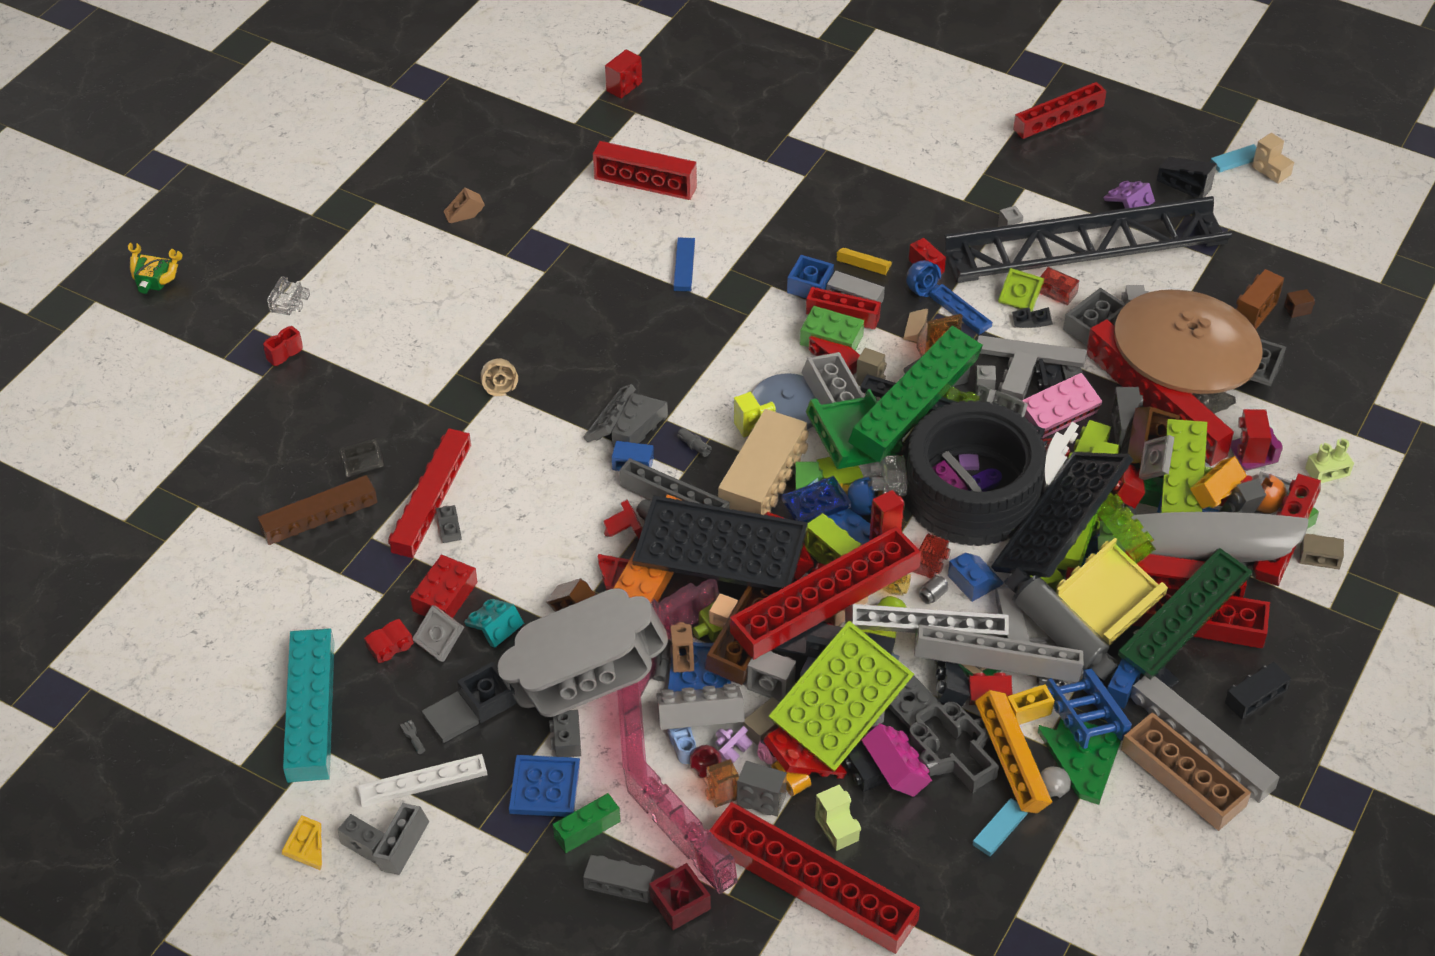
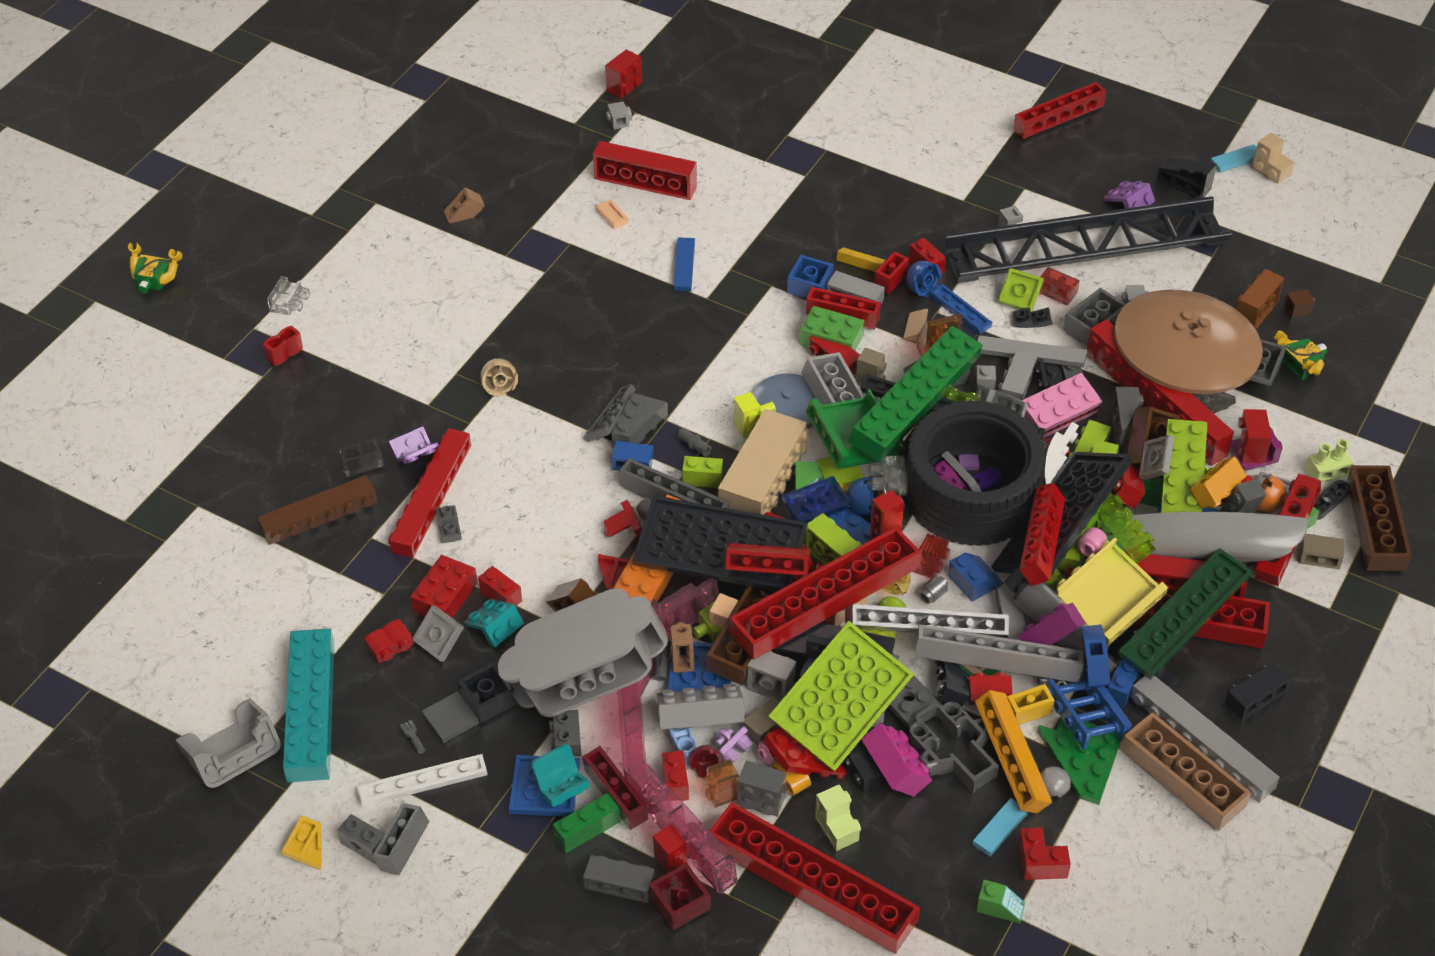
(233, 748): none -> light grey windscreen
(411, 444): none -> bracket
(499, 586): none -> red brick
(558, 775): none -> teal bracket
(610, 780): none -> dark red brick
(612, 214): none -> light nougat tile
(619, 115): none -> light grey brick
(669, 849): none -> red brick
(675, 773): none -> red brick
(702, 471): none -> lime brick
(768, 559): none -> red brick
(892, 272): none -> red brick
(1000, 902): none -> bright green slope
(1039, 860): none -> red brick
(1042, 534): none -> red brick
(1055, 626): none -> magenta brick
(1091, 541): none -> bright pink head
(1095, 655): none -> blue slope
(1302, 355): none -> torso
(1330, 492): none -> black beam
(1378, 518): none -> reddish brown brick

